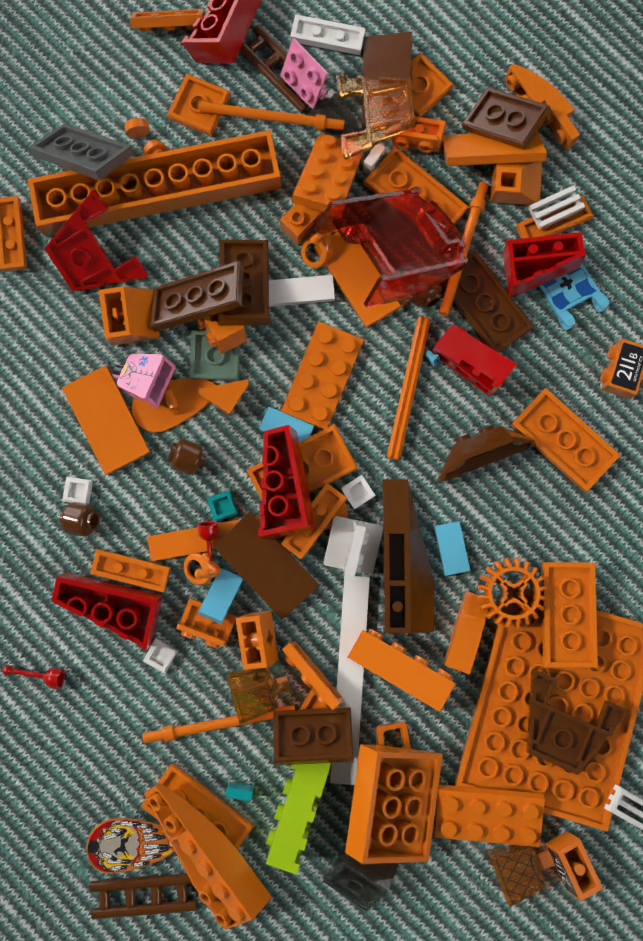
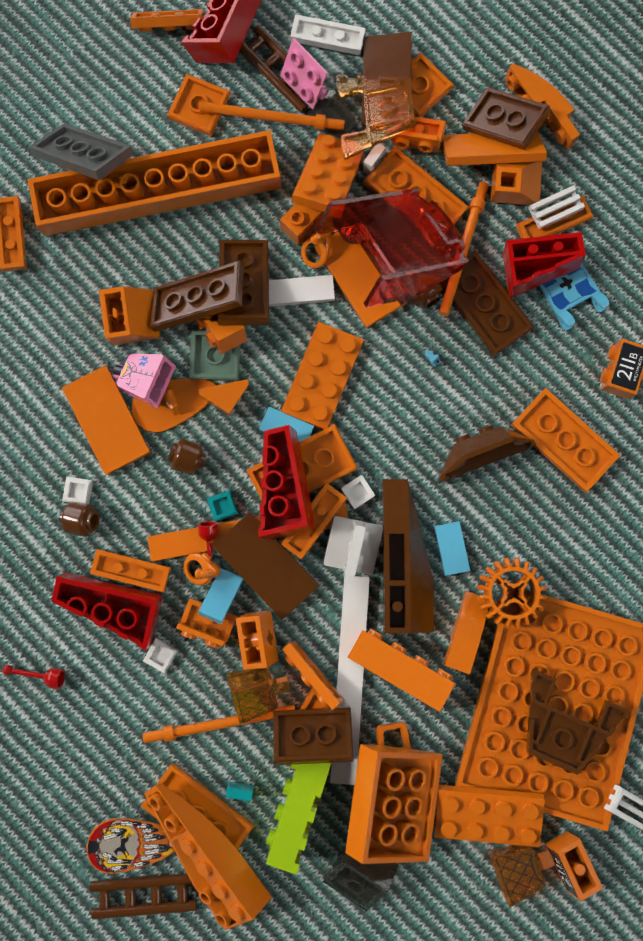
(80, 255): red wing -> none
(137, 128): orange tile -> none
(154, 146): orange plate -> none
(408, 388): orange axle -> none
(473, 360): red wedge -> none
(569, 615): orange plate -> none

